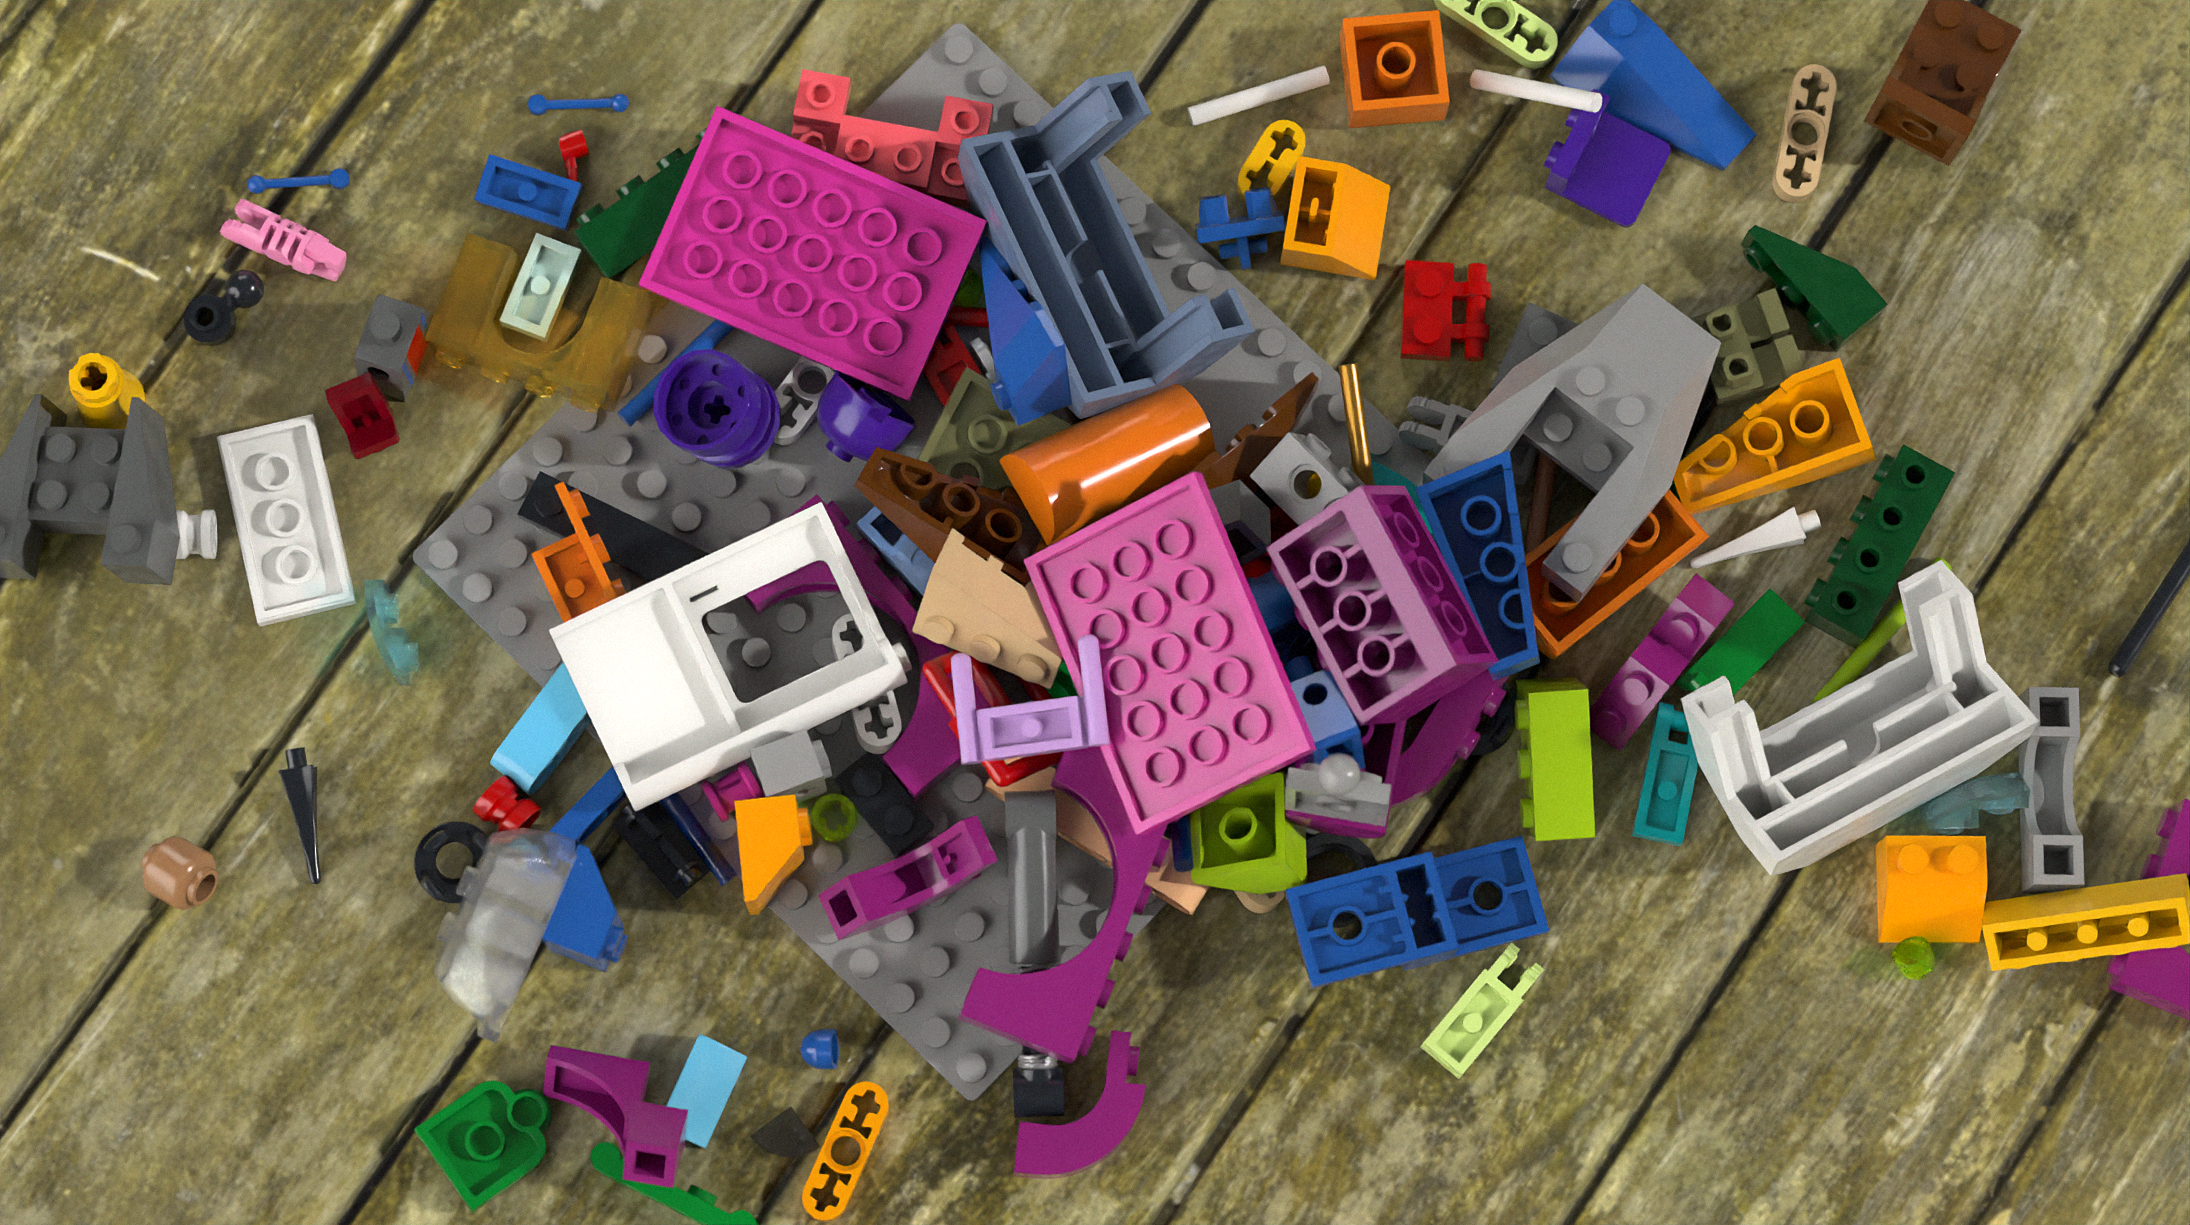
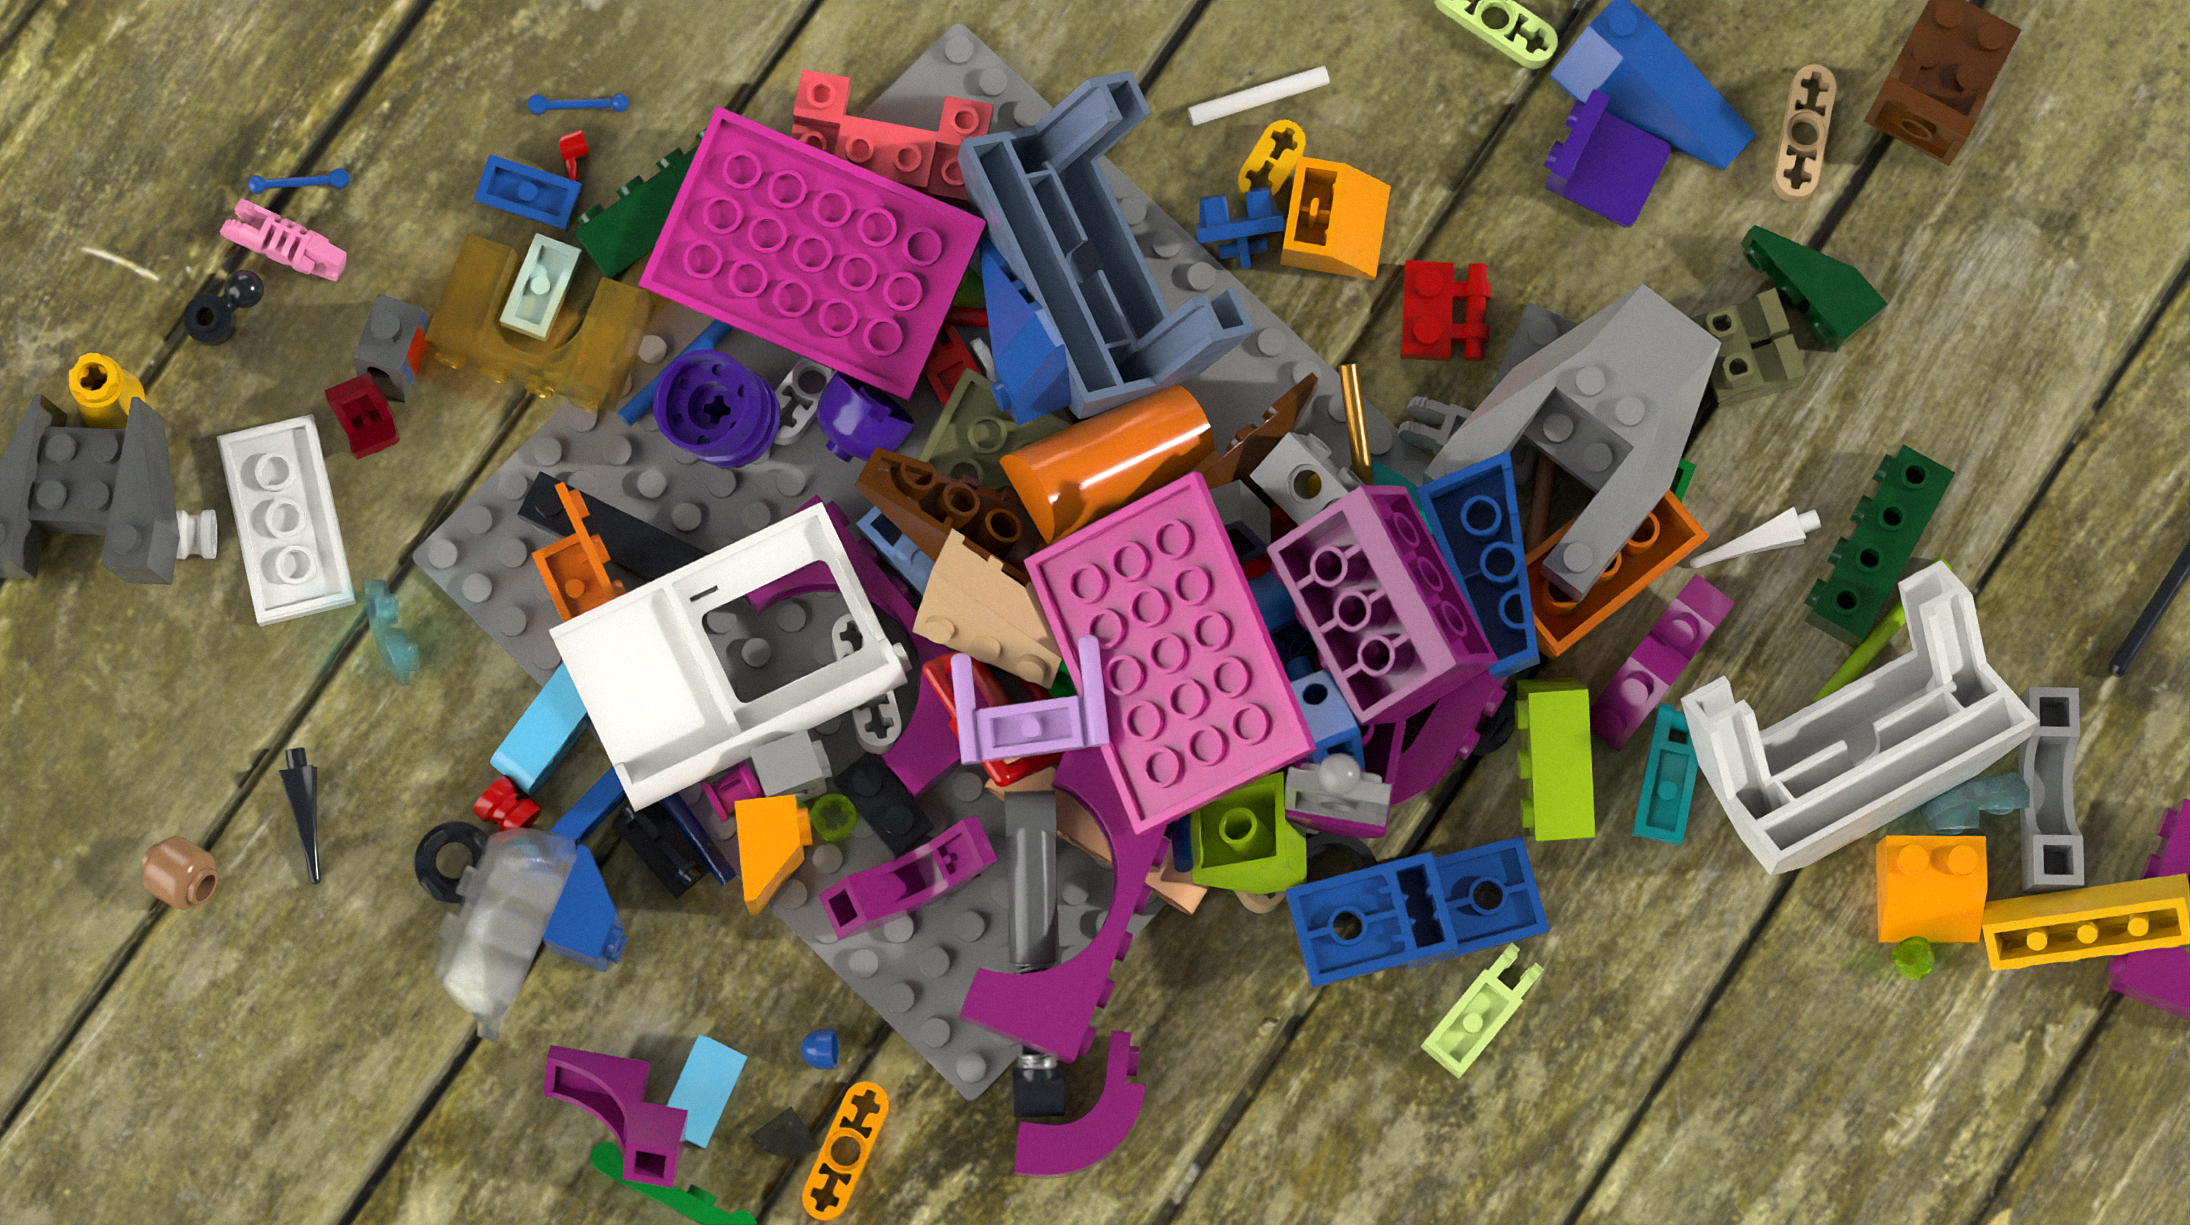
(488, 1139): green plate -> none
(1394, 69): orange brick -> none
(1536, 90): white bar -> none
(1745, 645): green hinge -> none
(1787, 440): light orange wedge -> none

